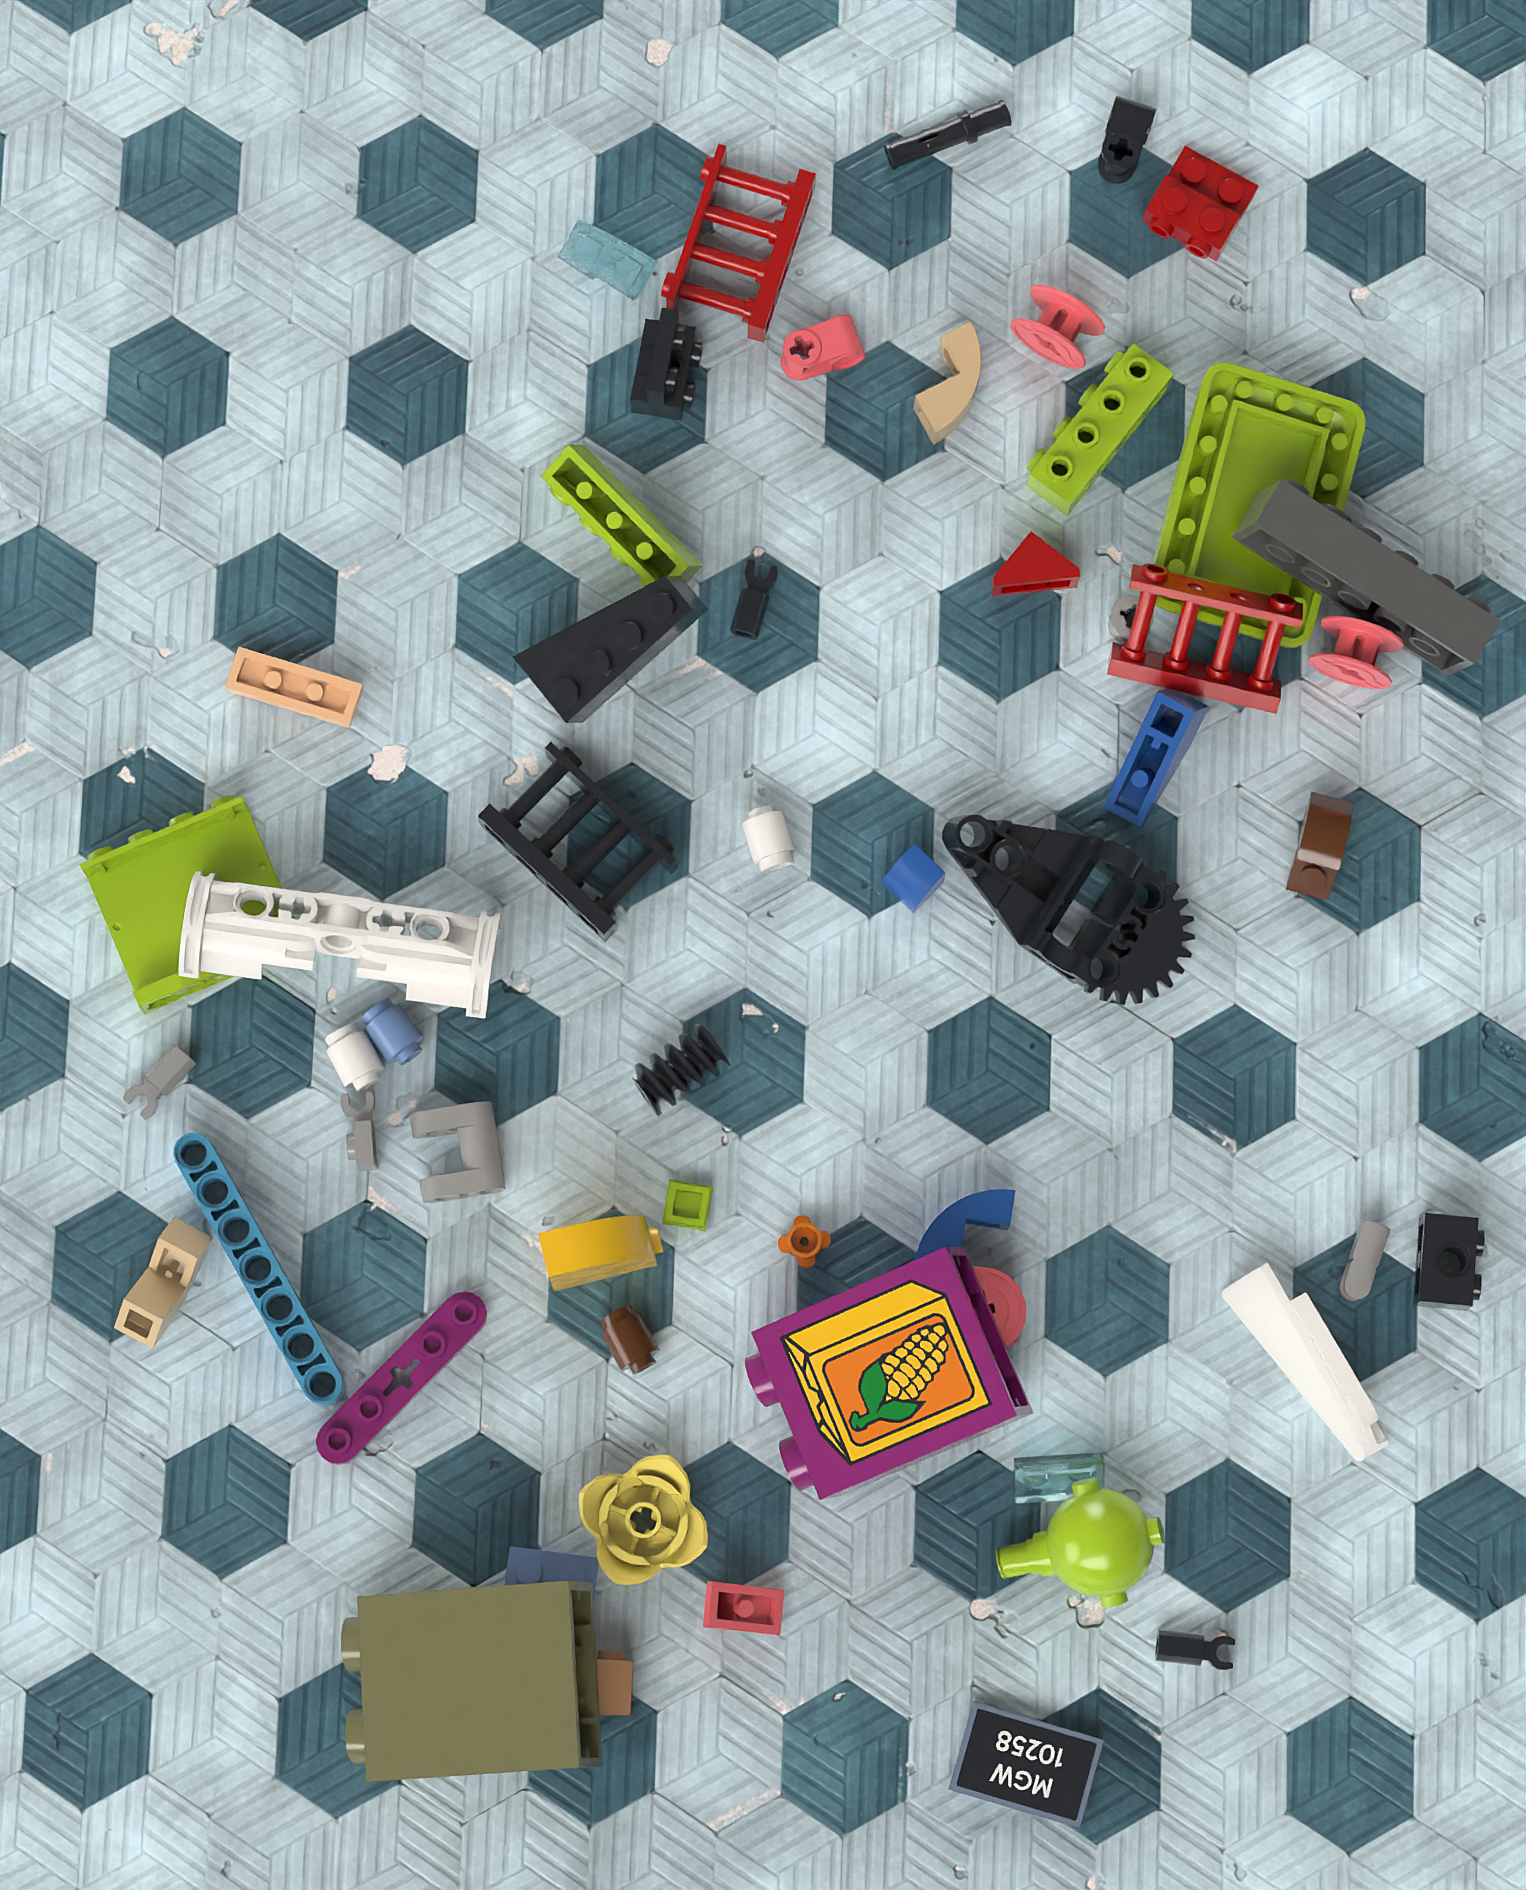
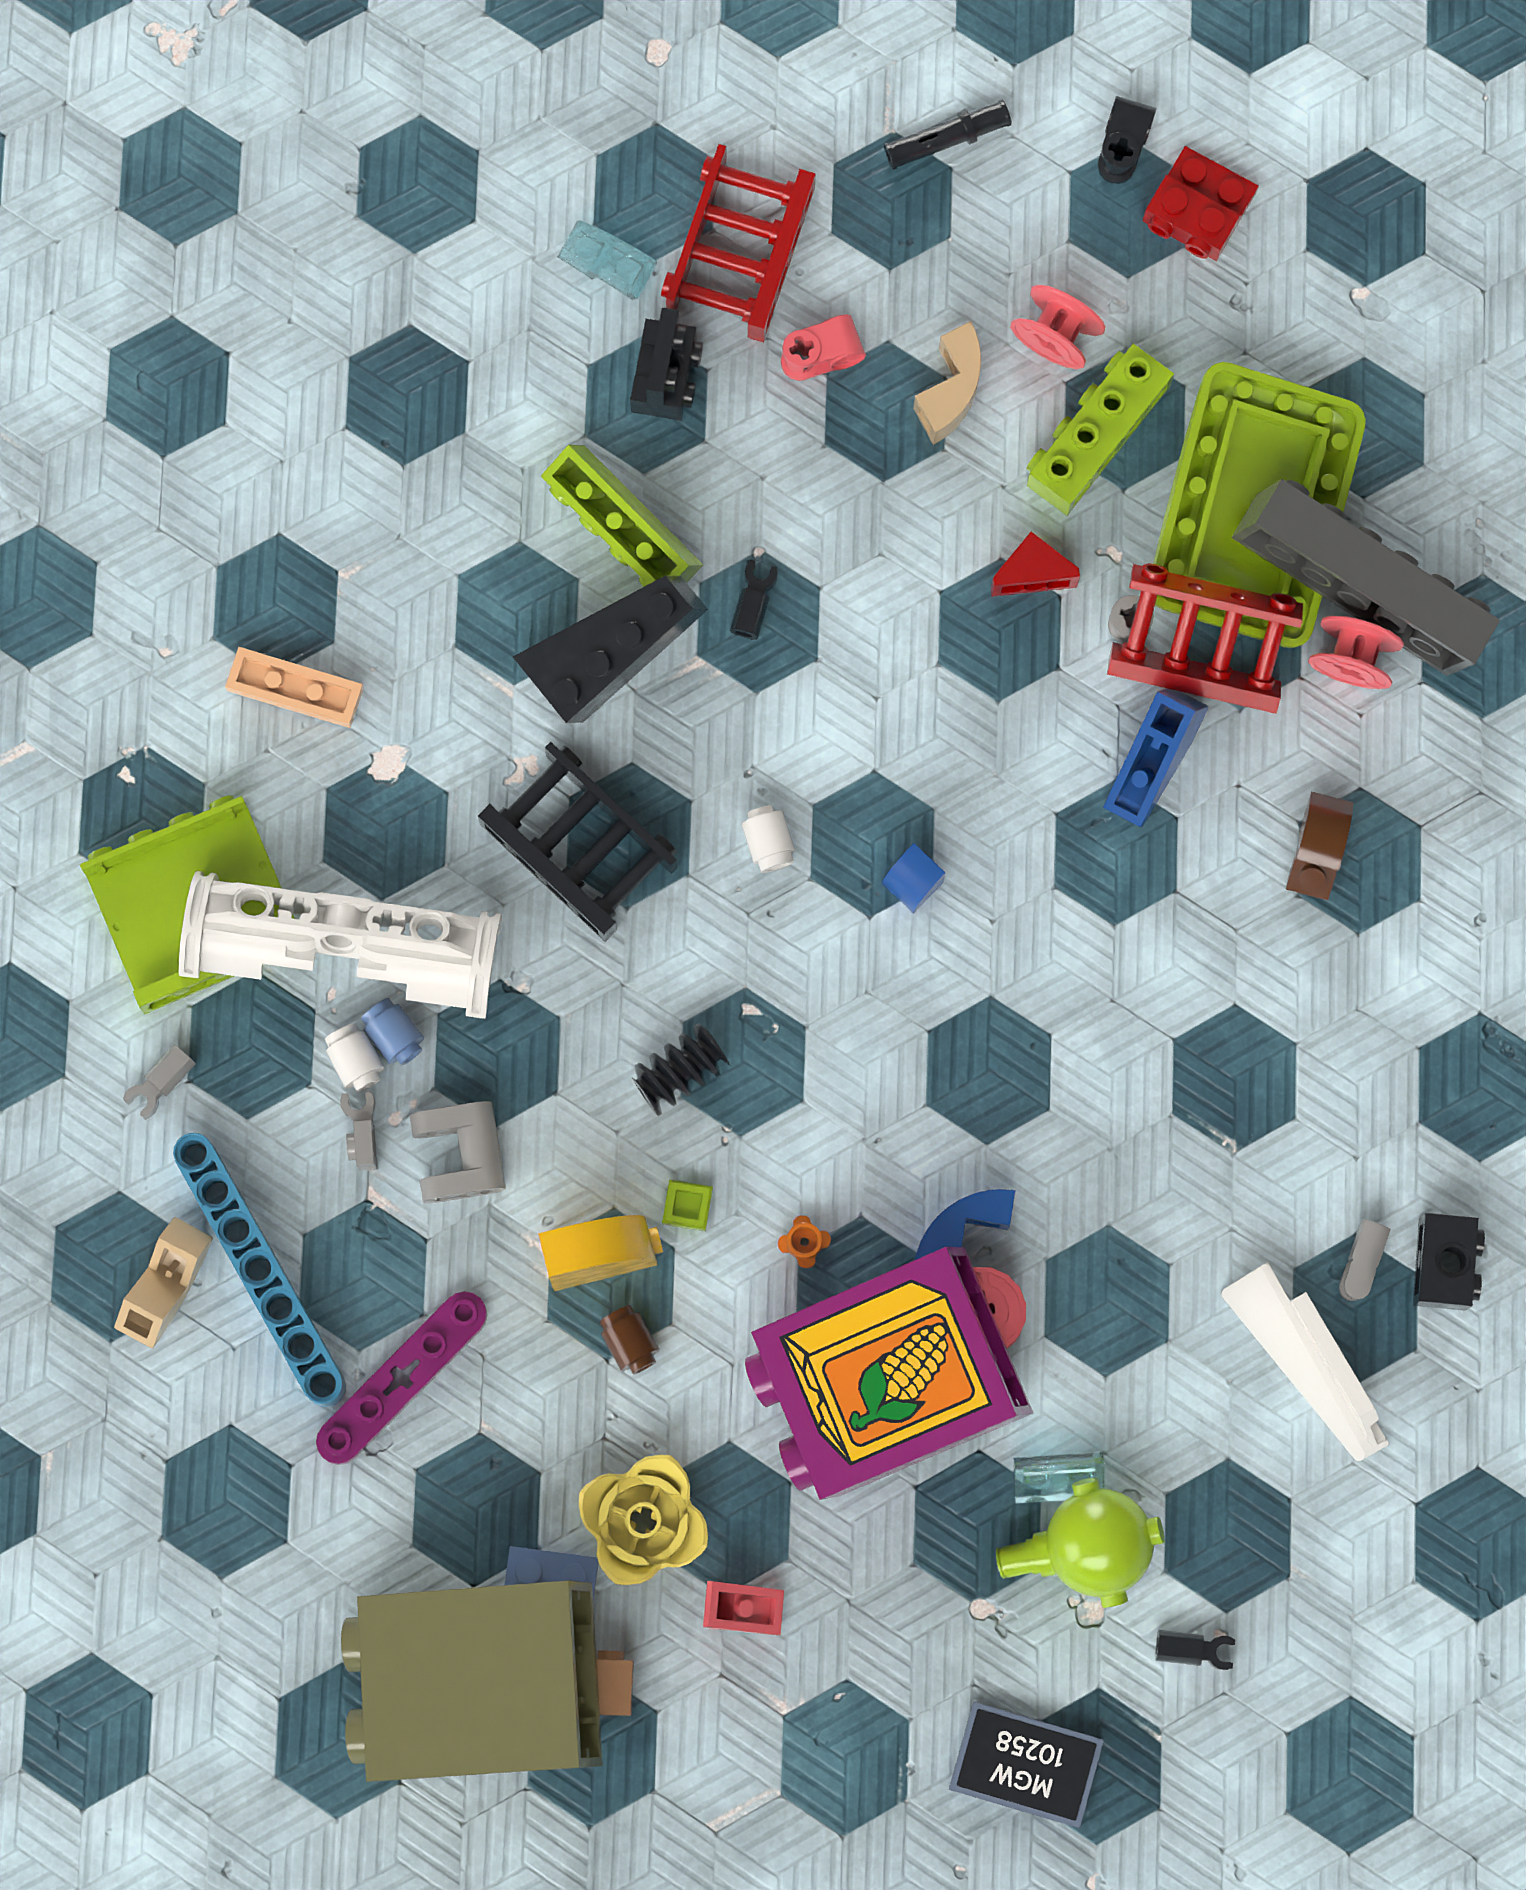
(1043, 880): black connector -> none

